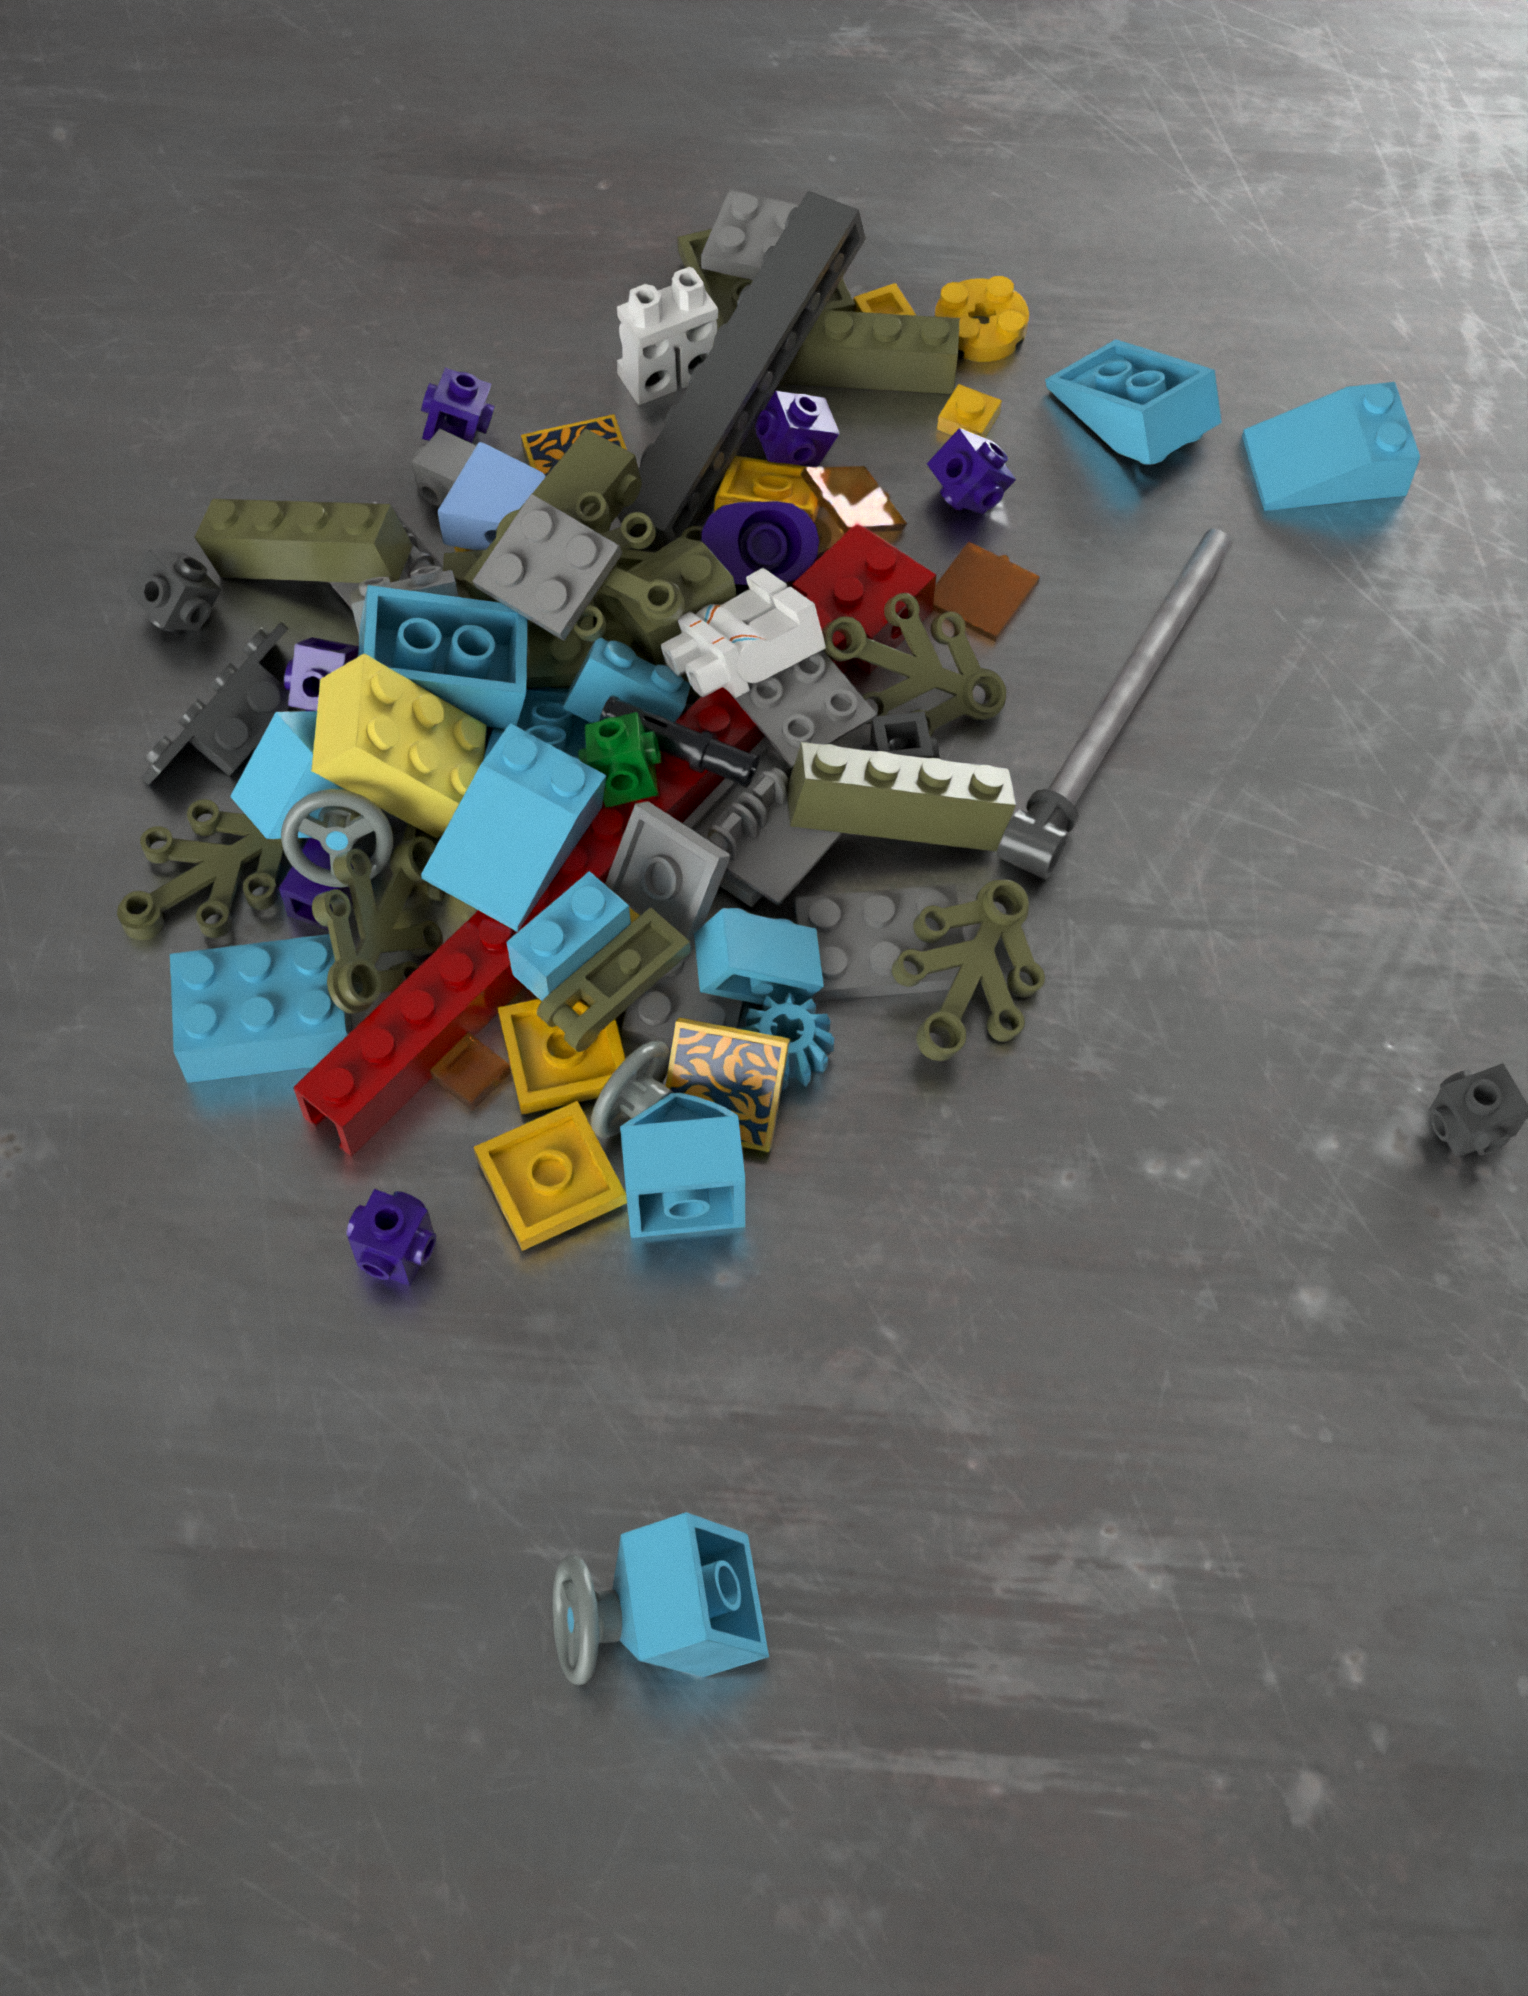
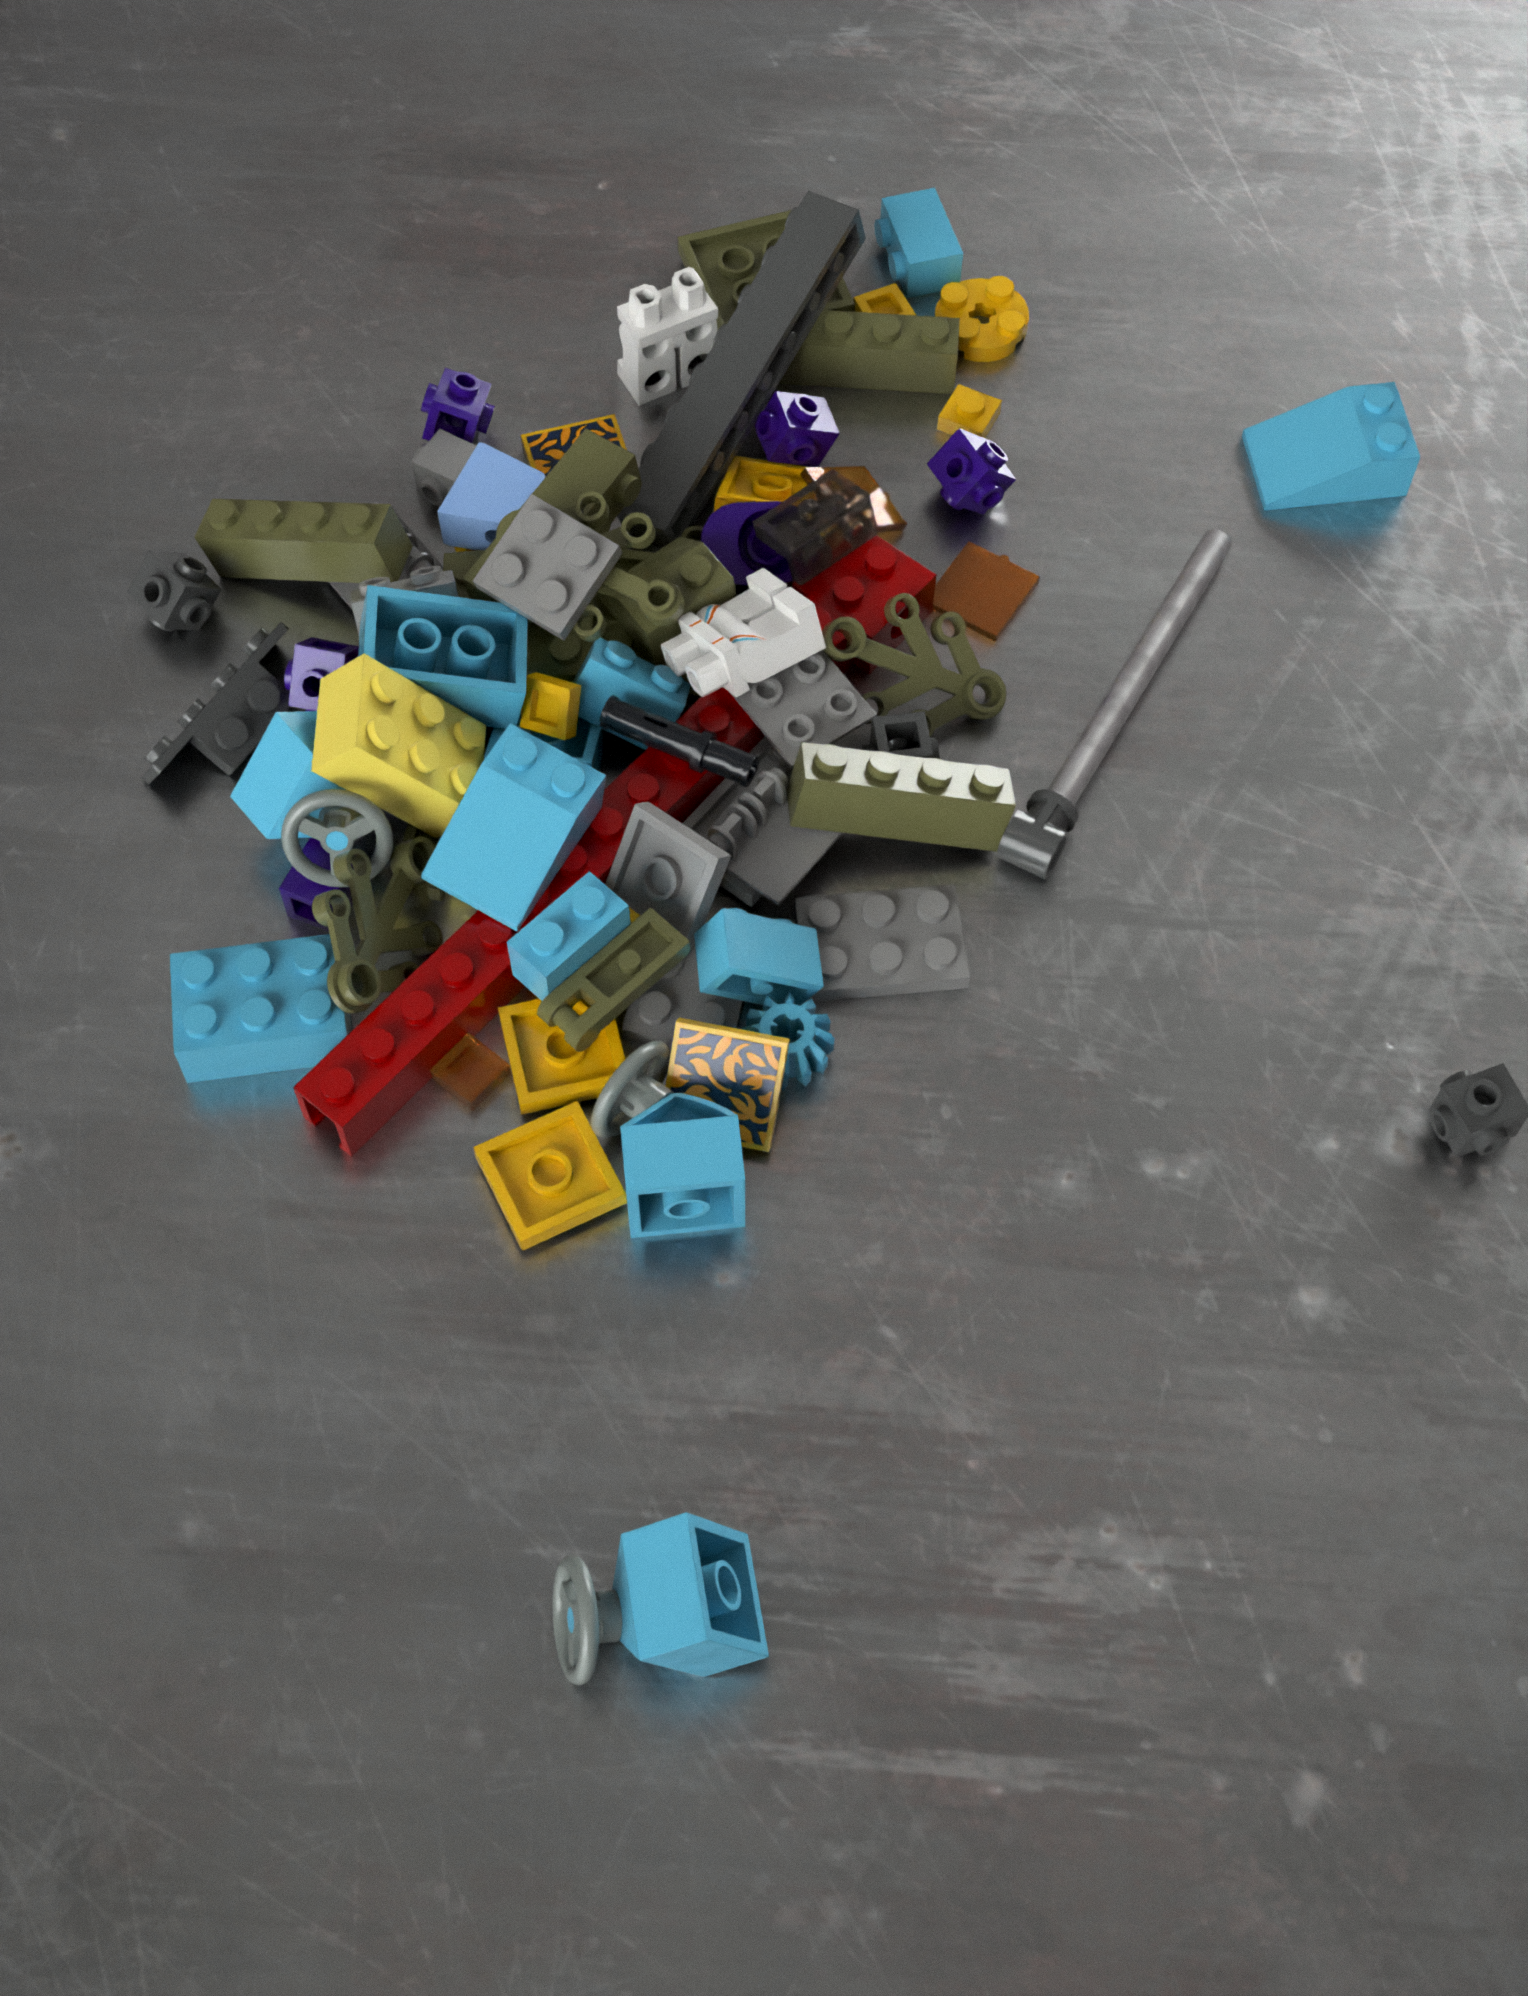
(215, 864): olive plant -> none
(391, 1236): dark purple brick -> none
(550, 706): none -> yellow plate
(625, 756): green brick -> none
(744, 233): light grey plate -> none
(818, 525): none -> clear smoke bracket
(919, 242): none -> medium azure brick
(976, 963): olive plant -> none
(1139, 399): medium azure slope -> none

